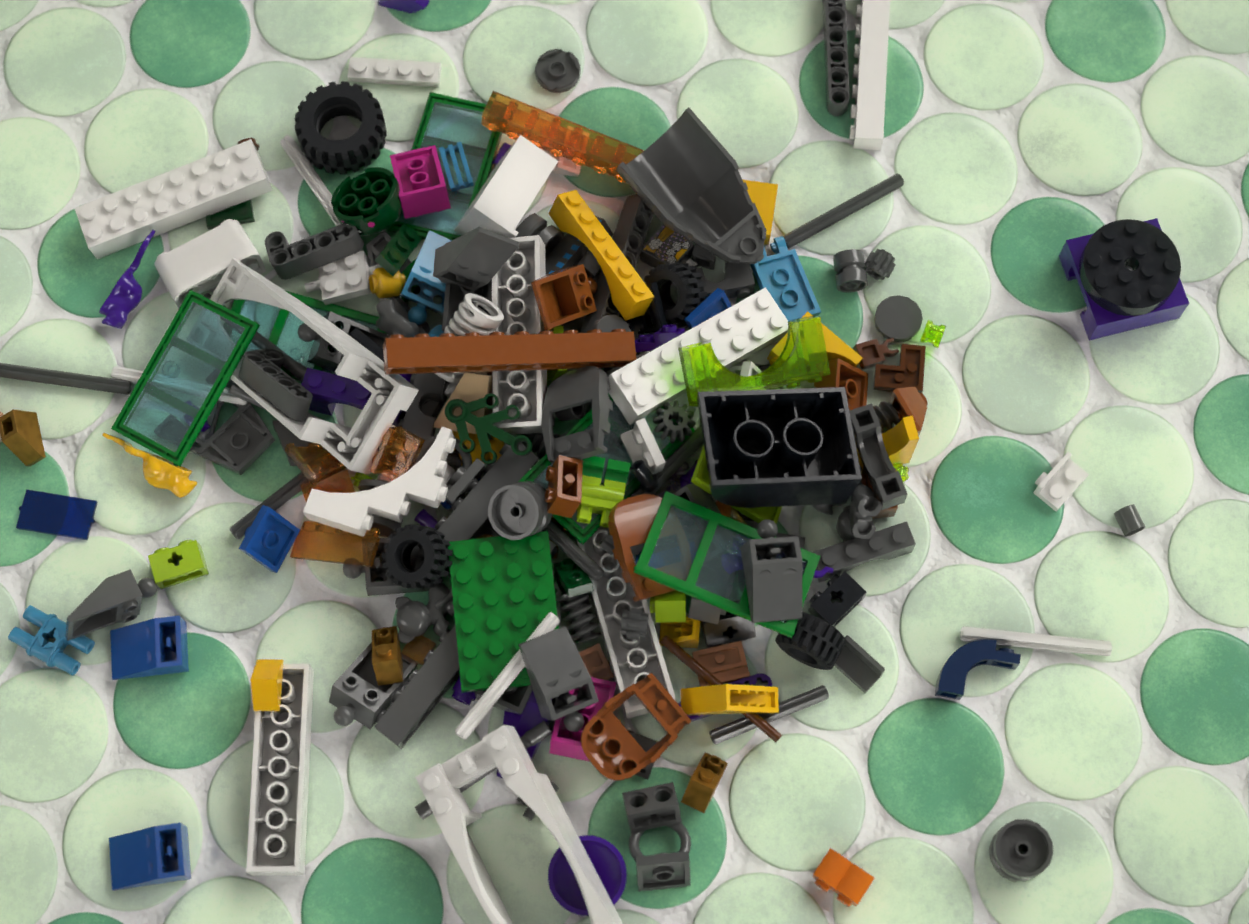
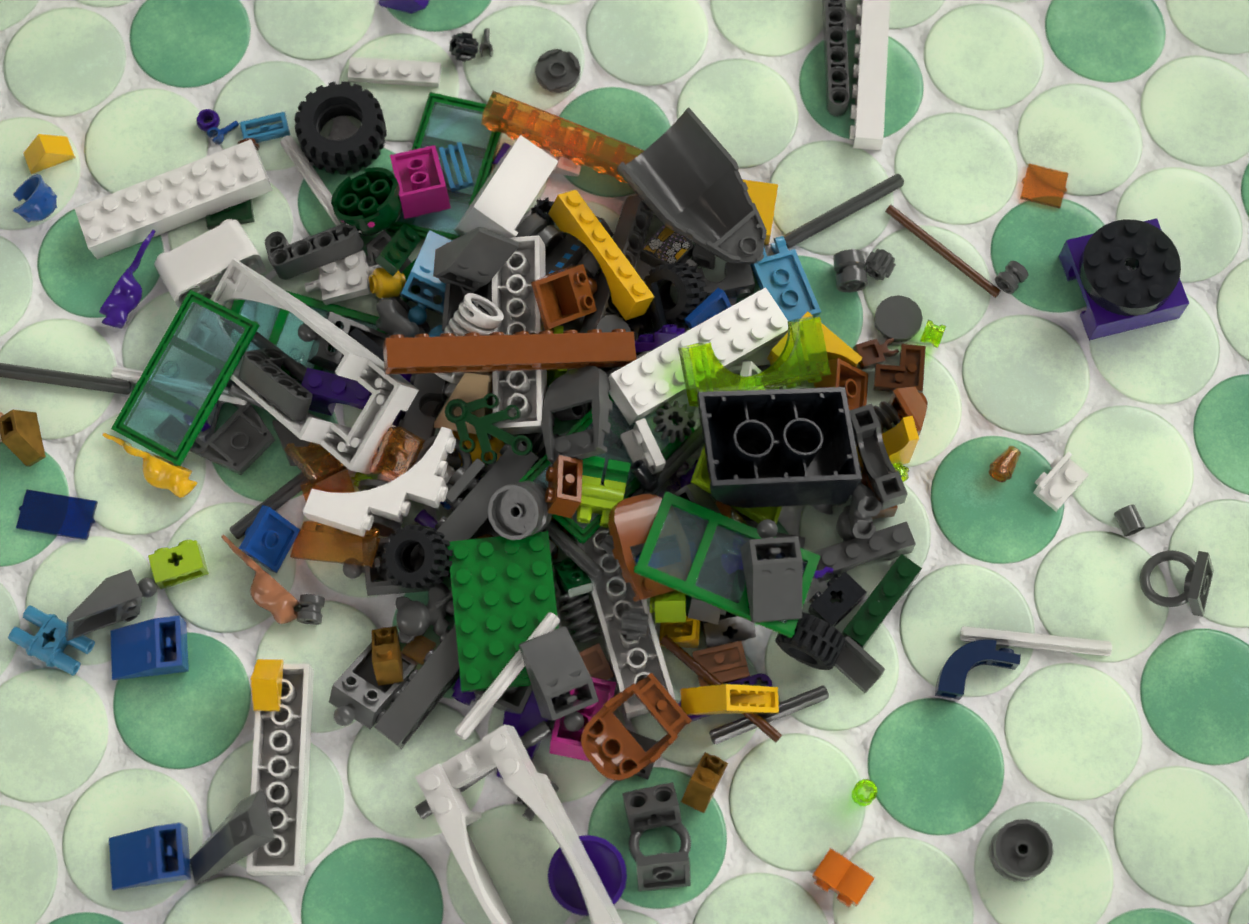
(38, 197): none -> blue helmet
(47, 152): none -> yellow slope
(207, 114): none -> dark purple plate
(220, 137): none -> blue hand
(238, 835): none -> dark grey wedge
(266, 132): none -> dark azure tile
(267, 591): none -> nougat animal
(310, 609): none -> dark grey wheel
(463, 46): none -> black gear
(486, 43): none -> dark grey hand
(542, 207): none -> black gear
(868, 786): none -> clear neon green bush
(882, 600): none -> dark green arch
(943, 251): none -> reddish brown piece
(1004, 466): none -> clear orange cone
(1011, 277): none -> dark grey wheel
(1044, 185): none -> clear orange piece
(1196, 582): none -> dark grey tile

